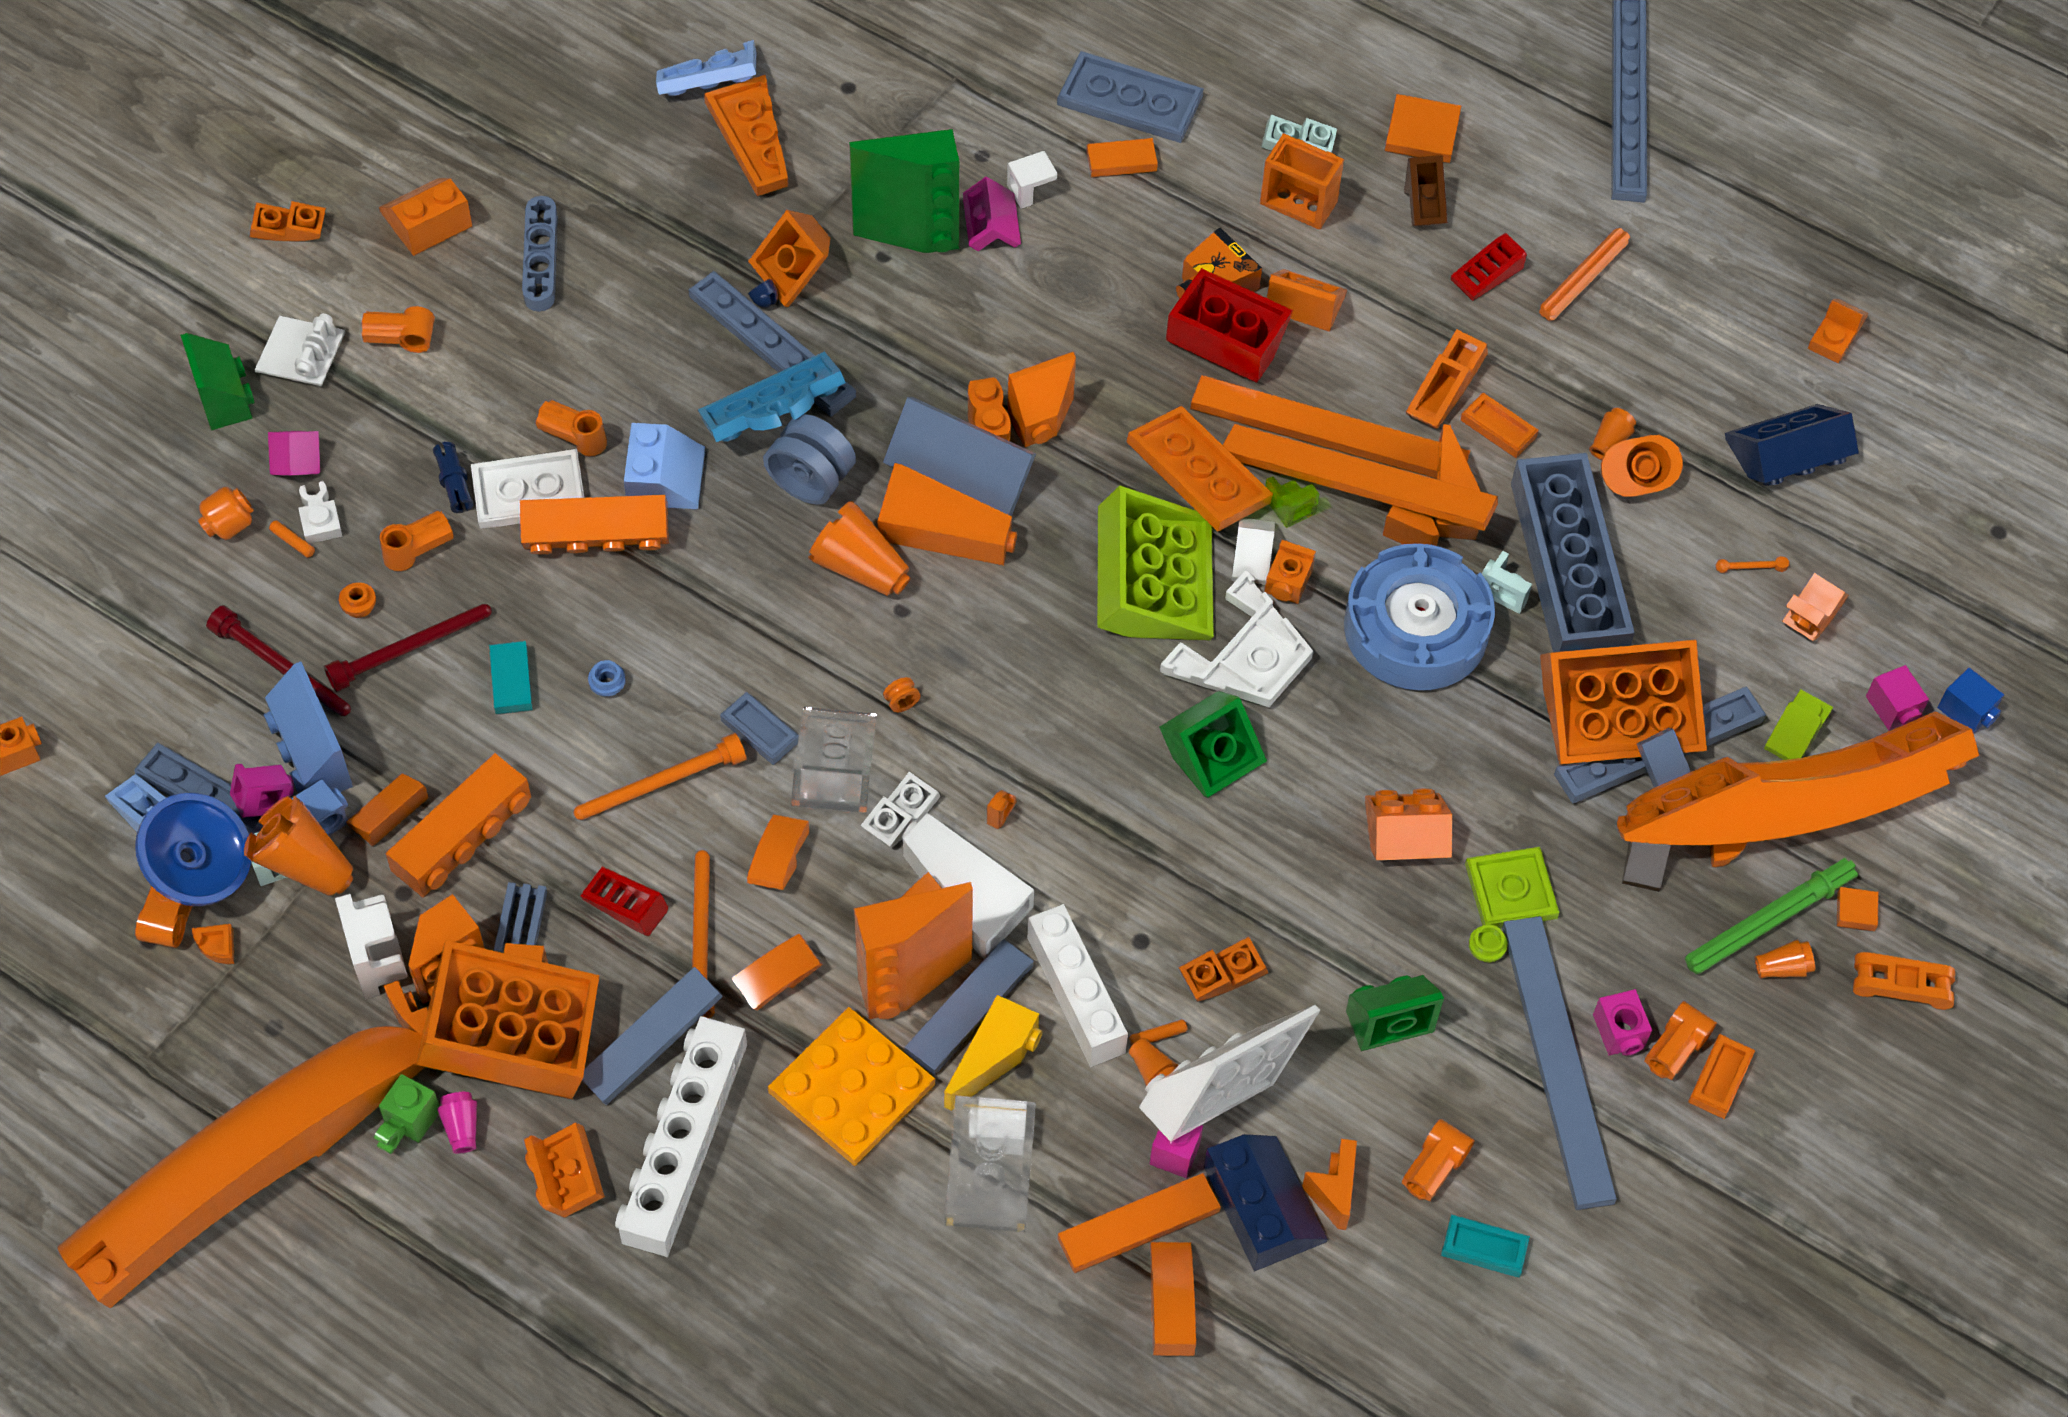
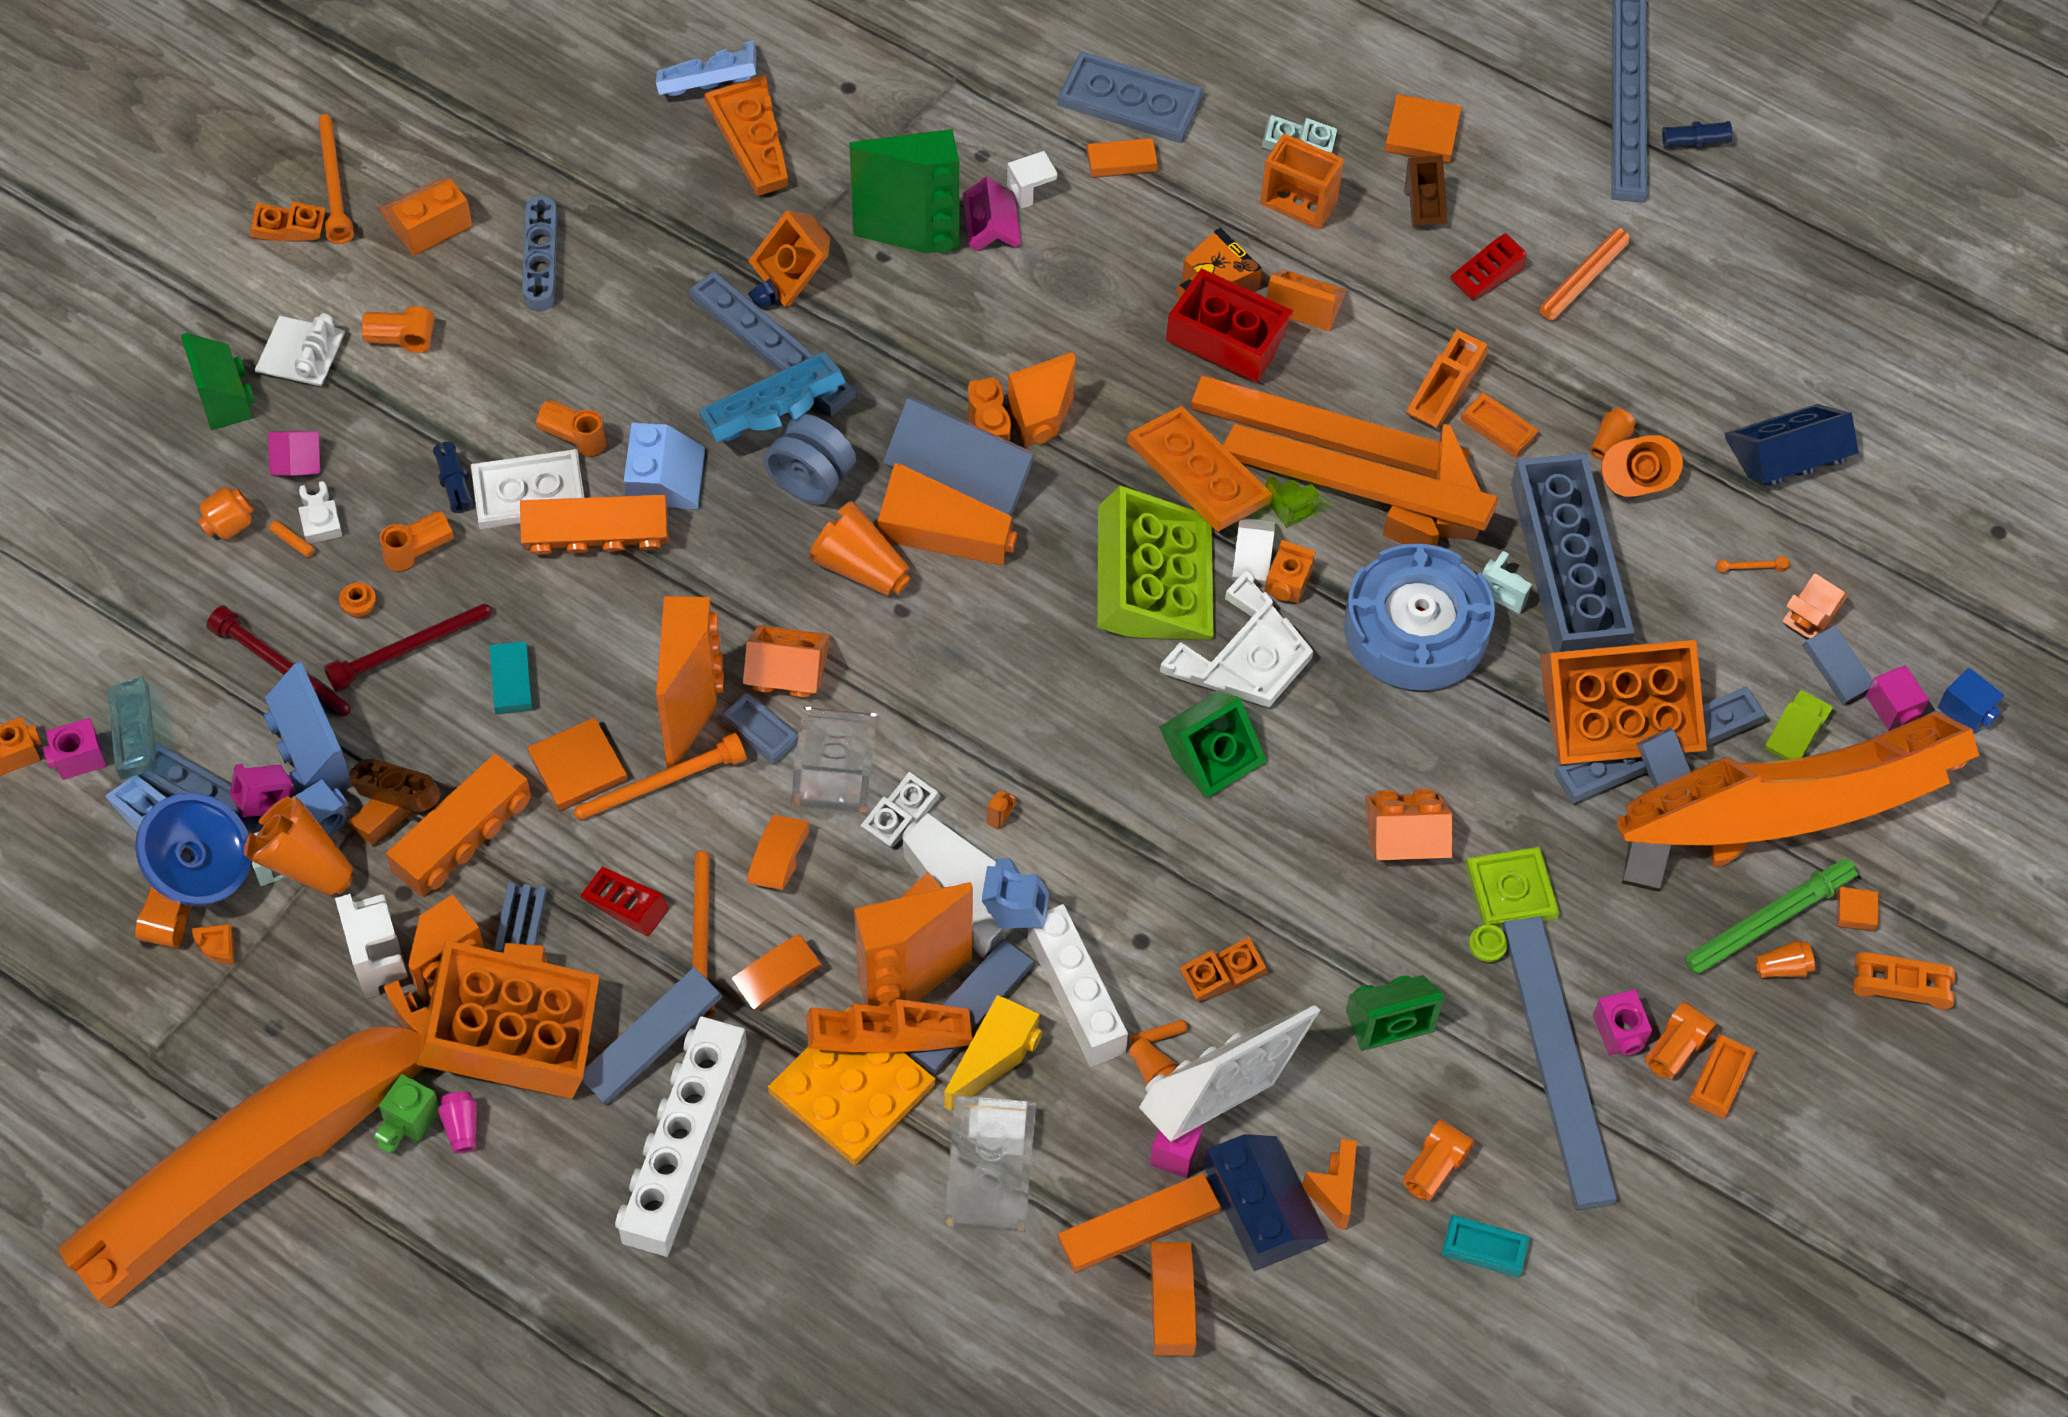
(74, 735): none -> dark pink brick
(132, 728): none -> clear light blue plate
(338, 226): none -> orange piece
(401, 795): none -> reddish brown beam
(564, 1170): orange bracket -> none
(577, 764): none -> orange tile
(603, 670): medium blue plate -> none
(687, 672): none -> orange slope
(785, 660): none -> orange slope
(879, 1029): none -> orange slope
(901, 694): orange bush -> none
(1013, 897): none -> medium blue brick
(1697, 134): none -> dark blue pin
(1837, 330): orange slope -> none
(1838, 664): none -> sand blue tile

